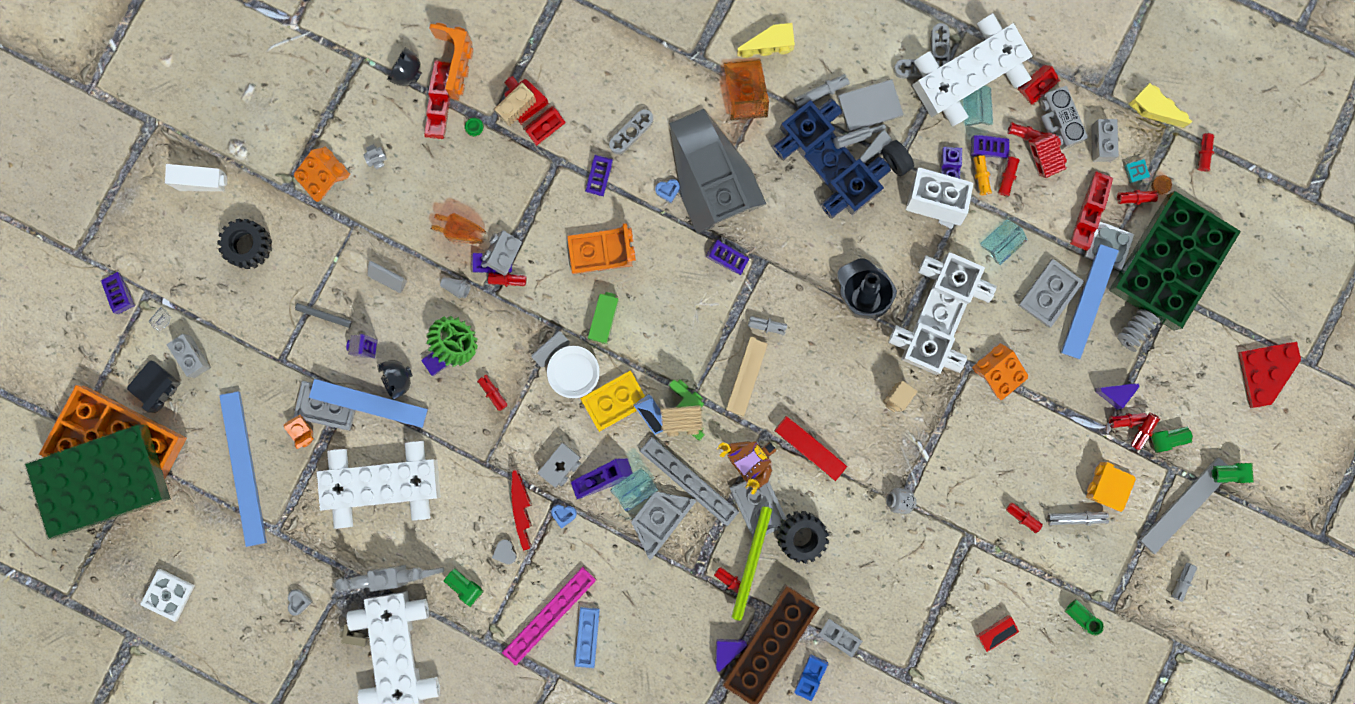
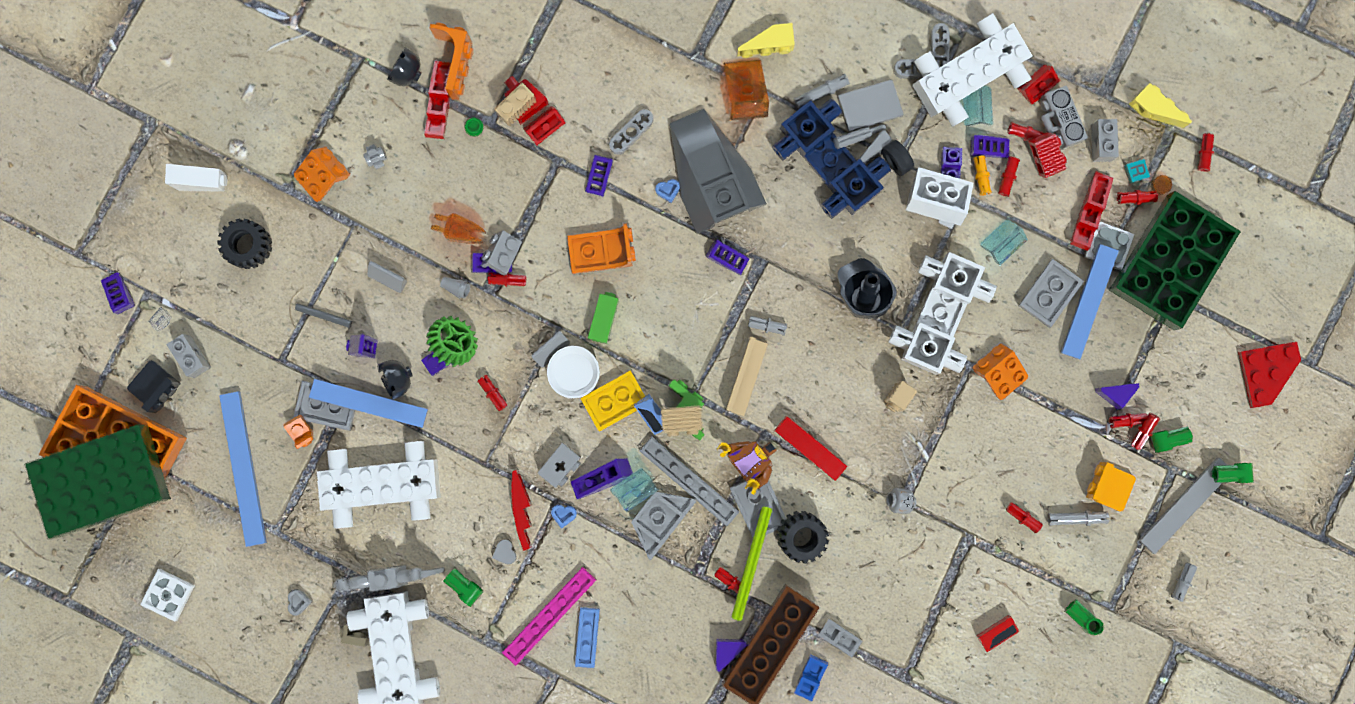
(1136, 329): light grey piece -> none

